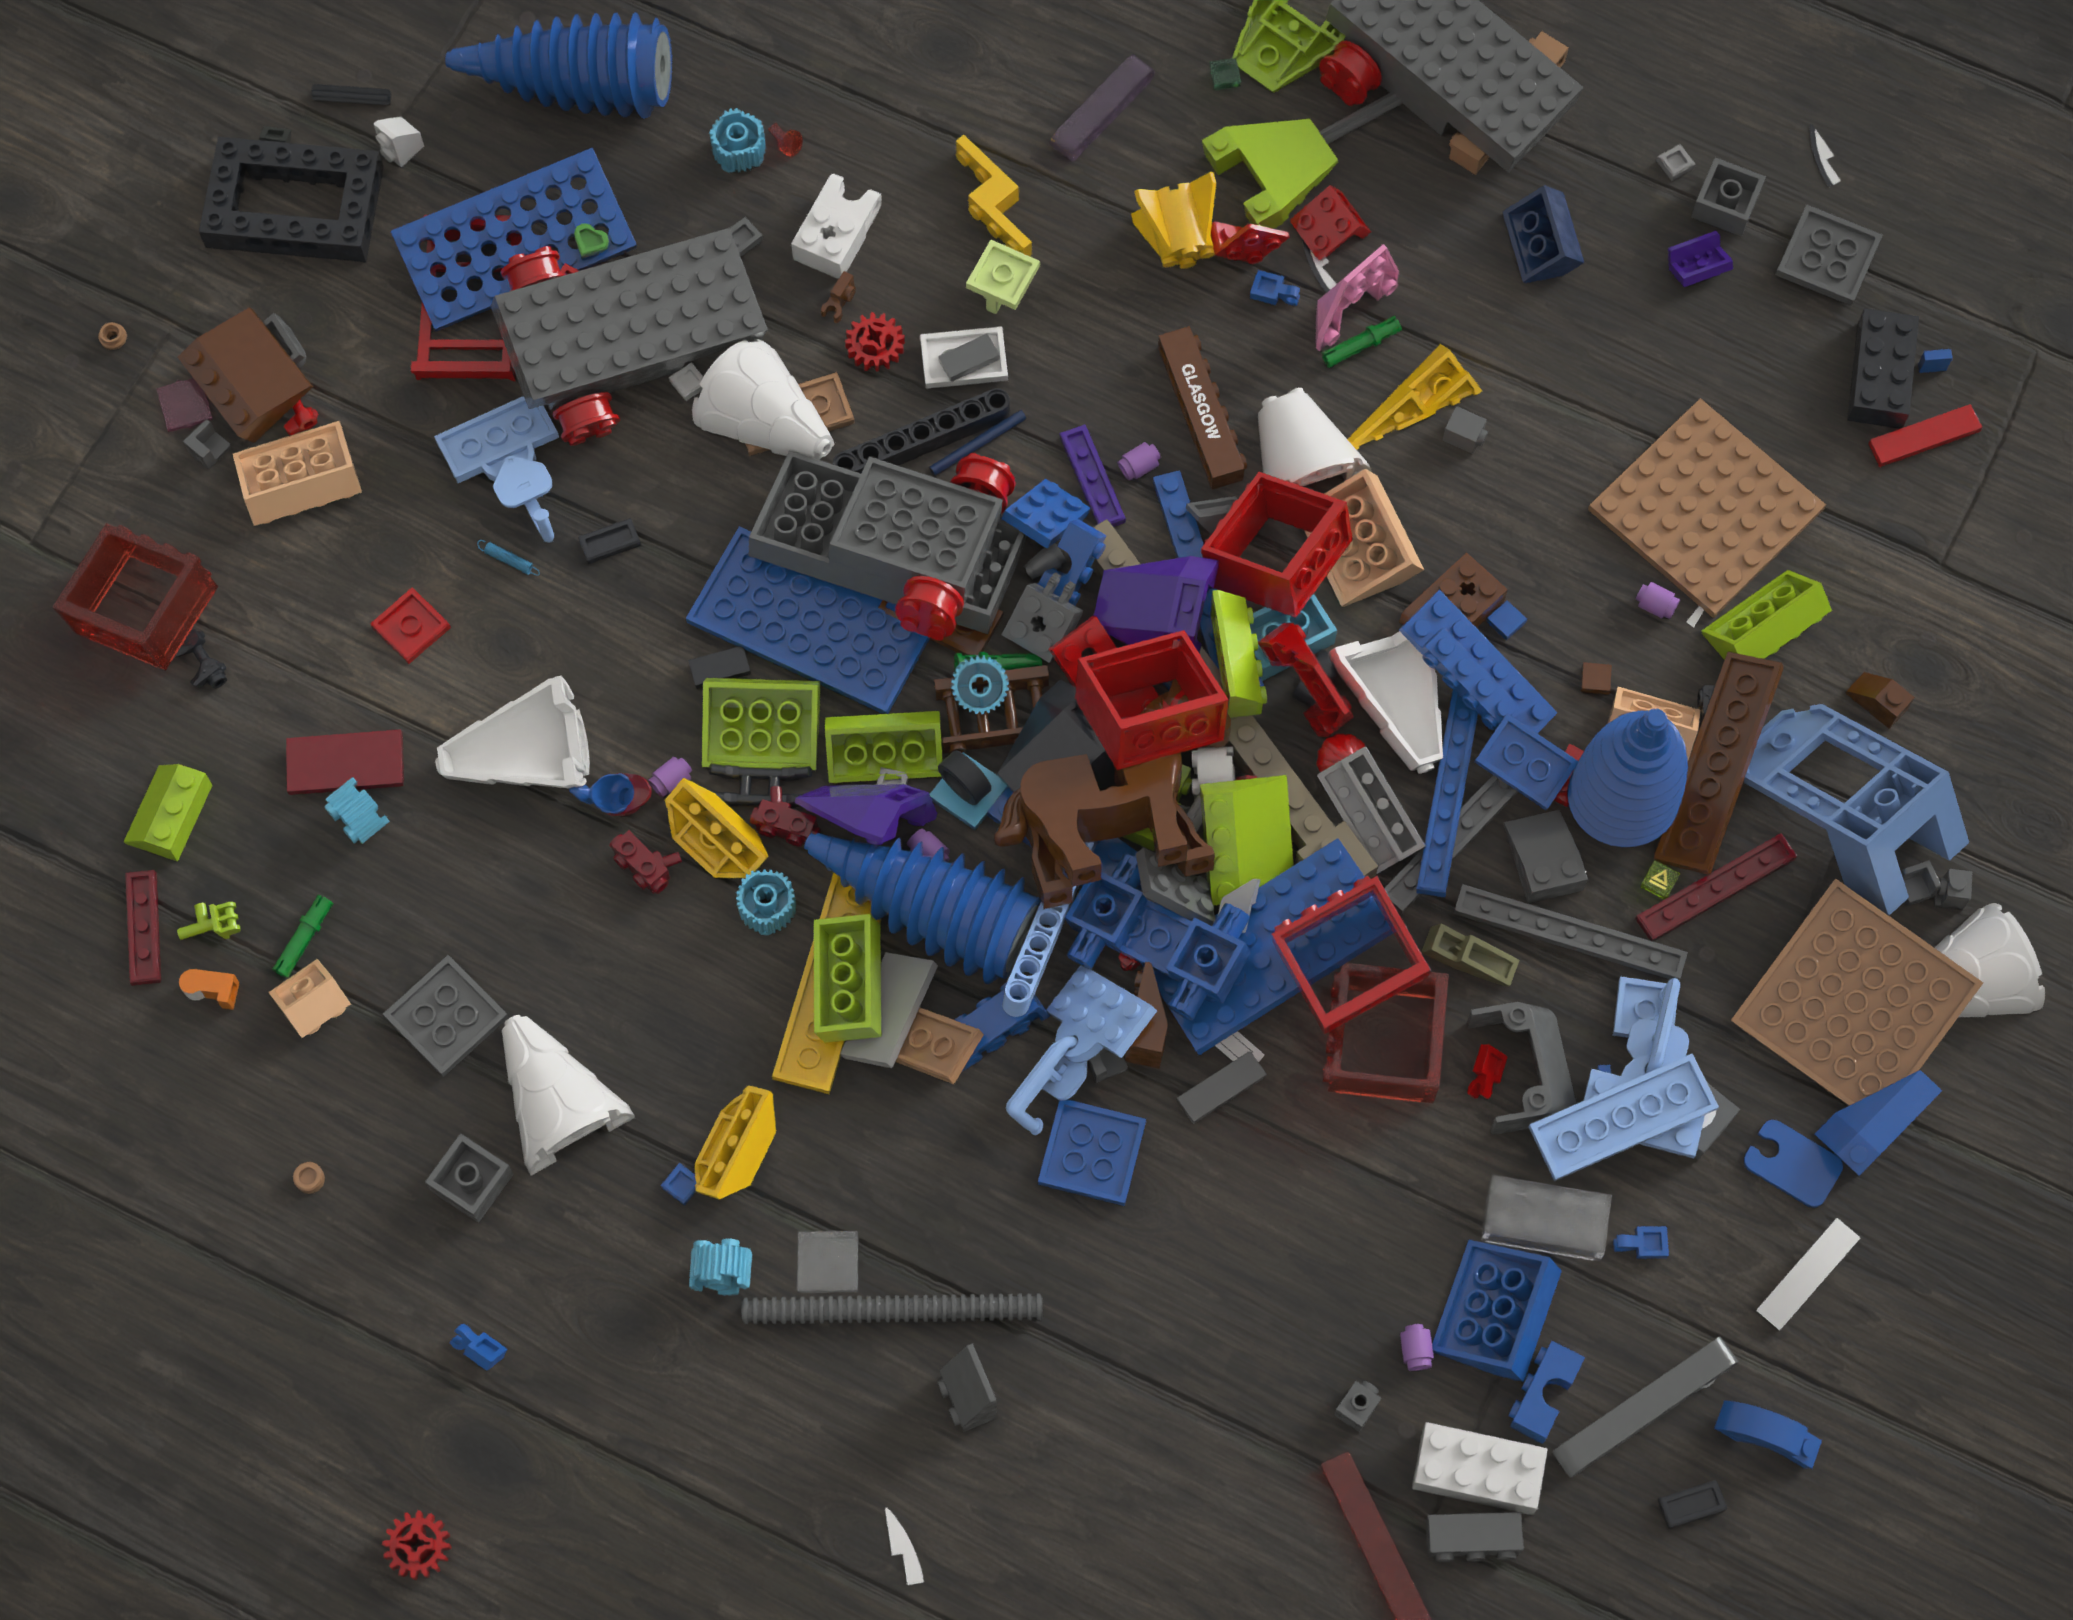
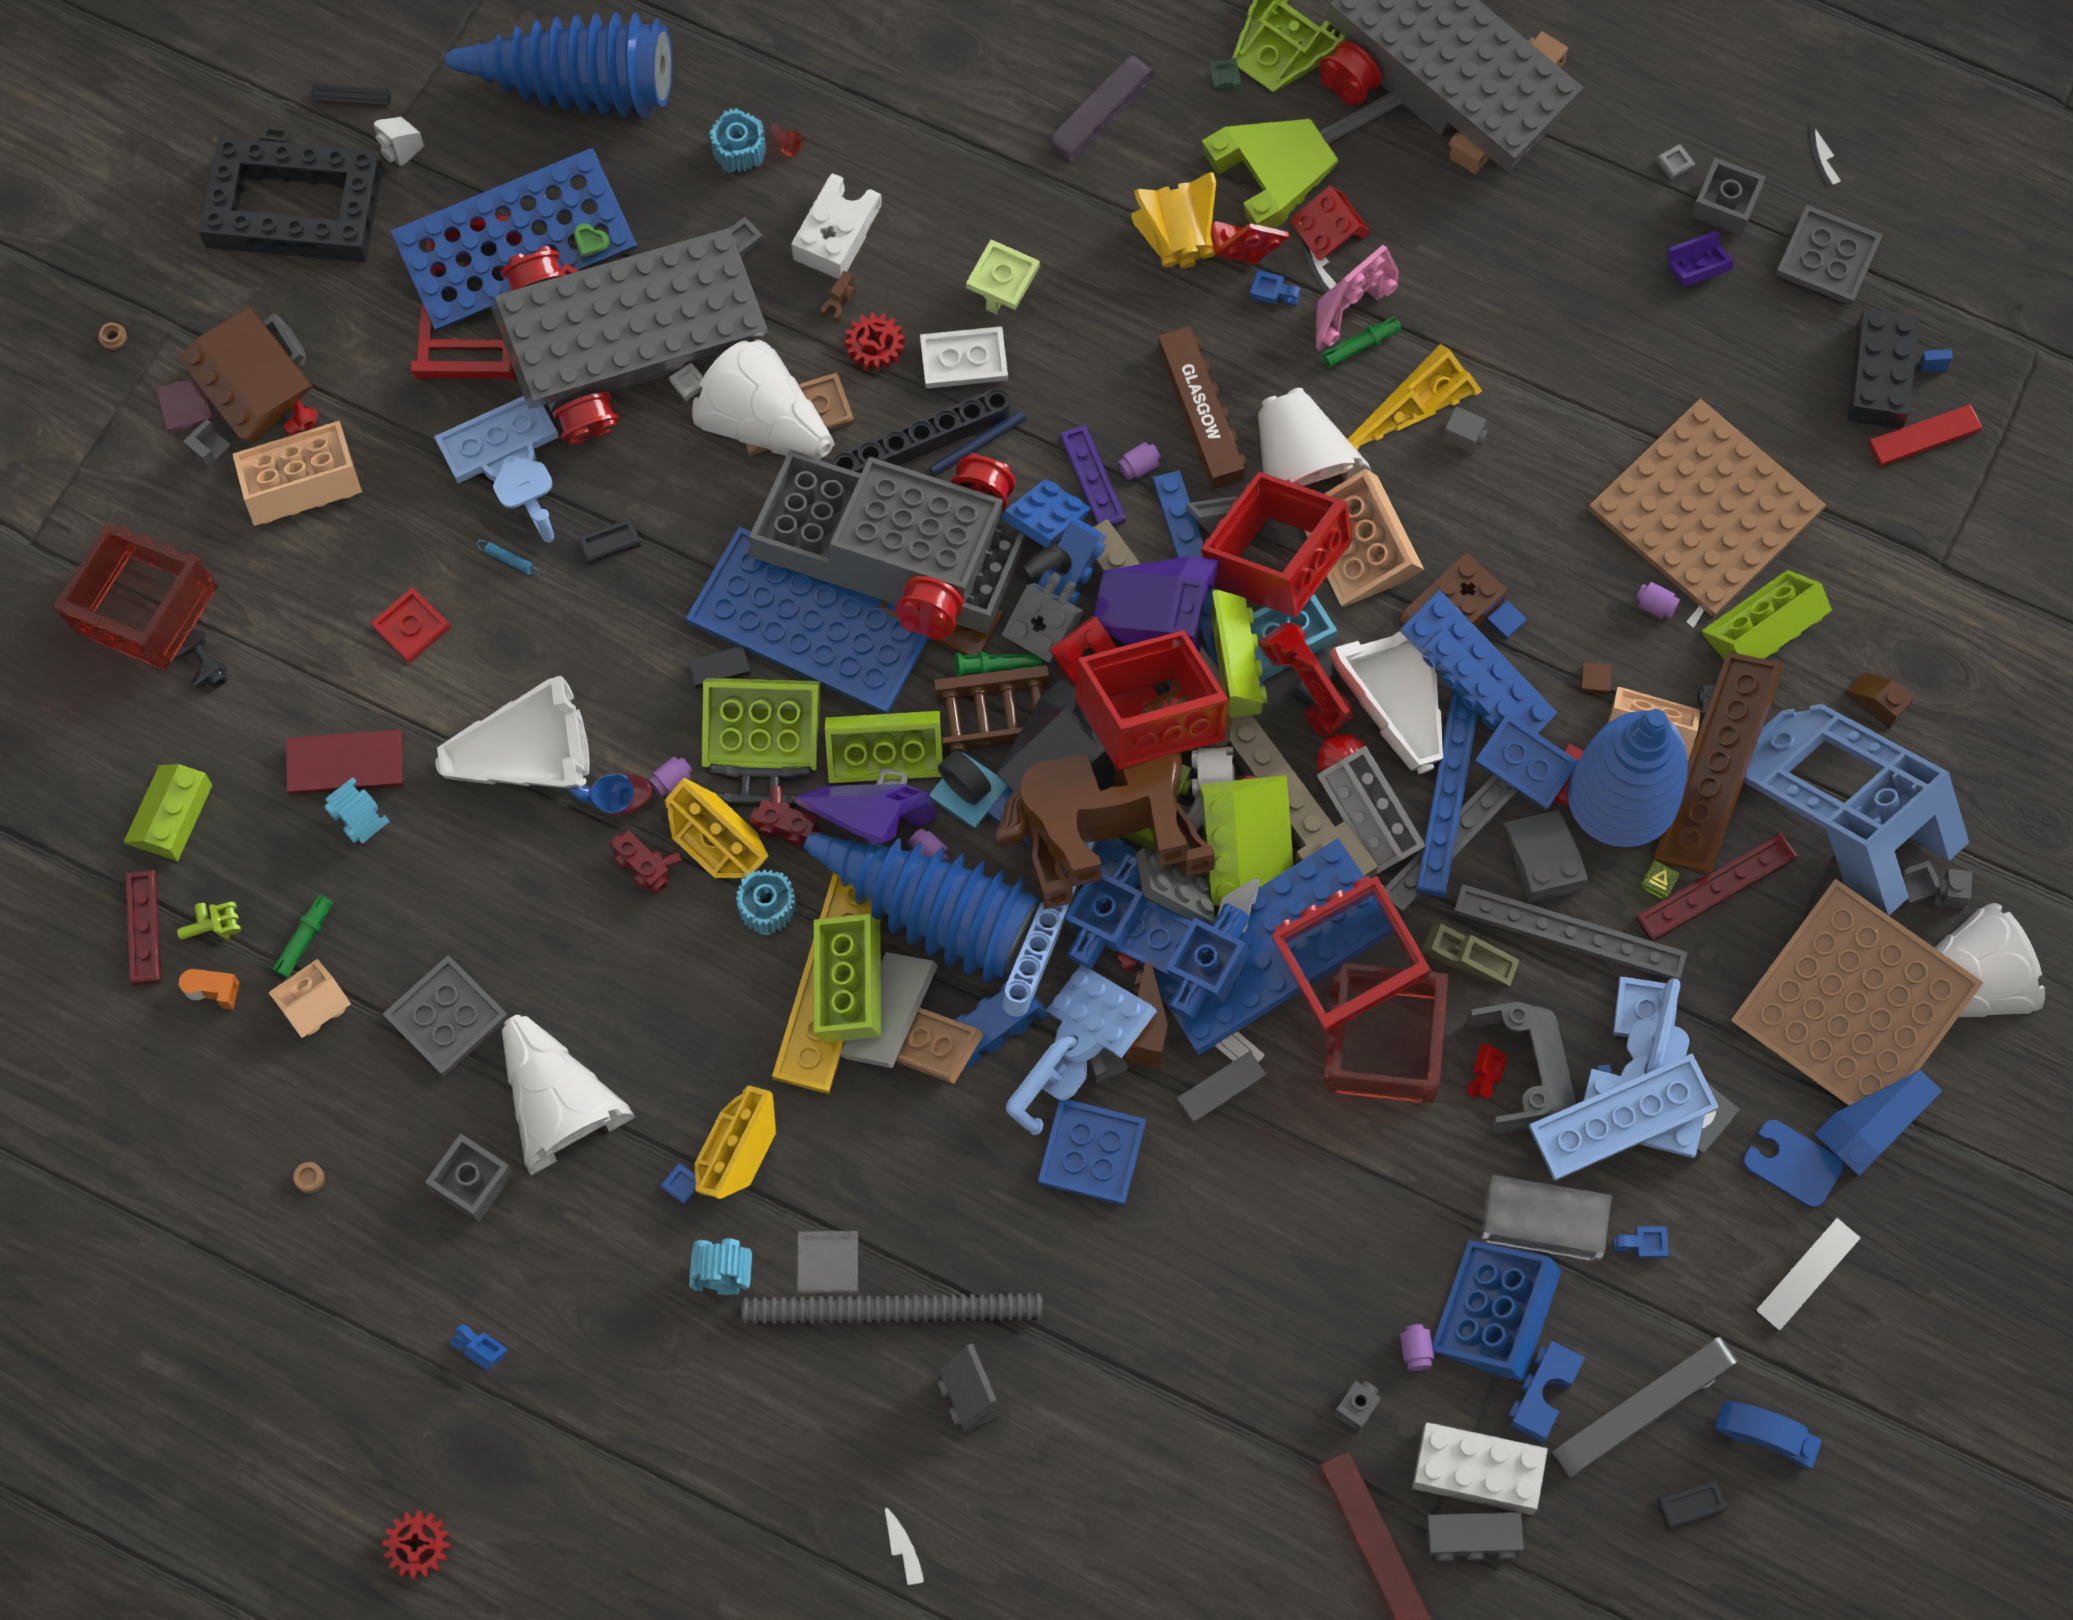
(967, 673): medium azure brick -> none
(969, 357): dark grey tile -> none
(992, 197): yellow bracket -> none
(1543, 235): dark blue slope -> none

